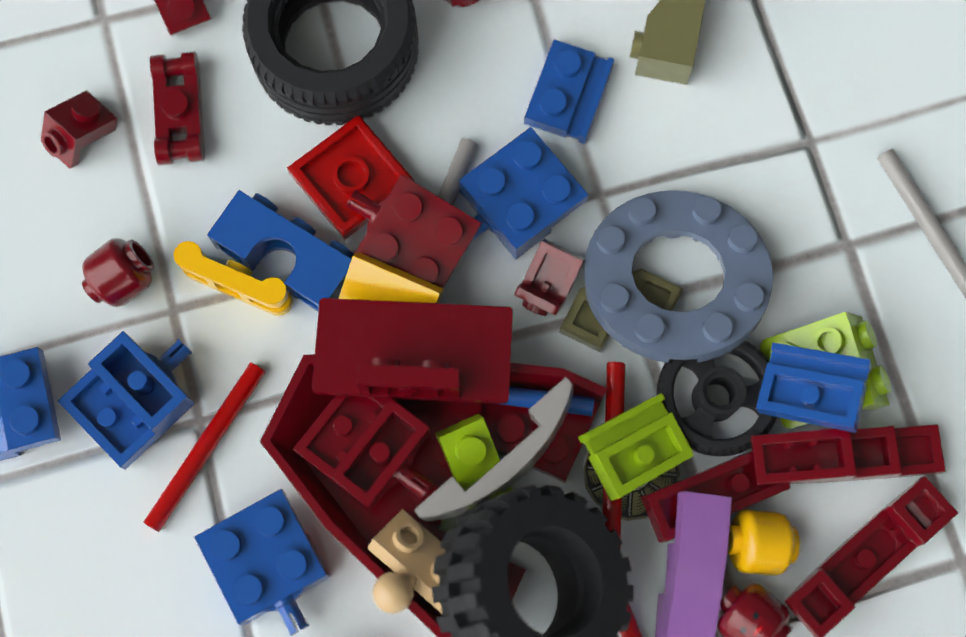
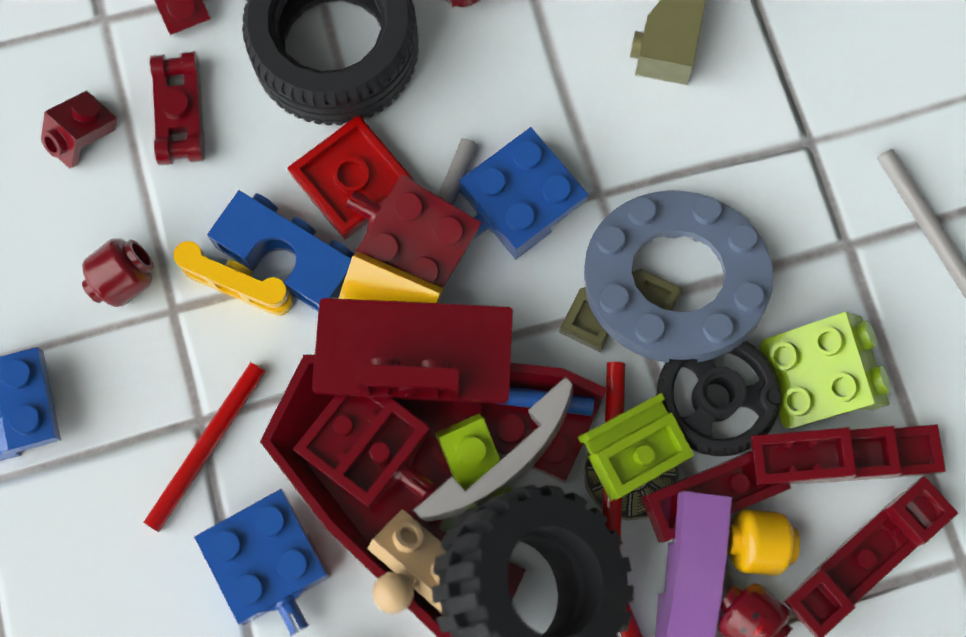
(128, 398): blue plate -> none
(549, 279): bracket -> none
(568, 91): blue plate -> none
(814, 387): blue plate -> none

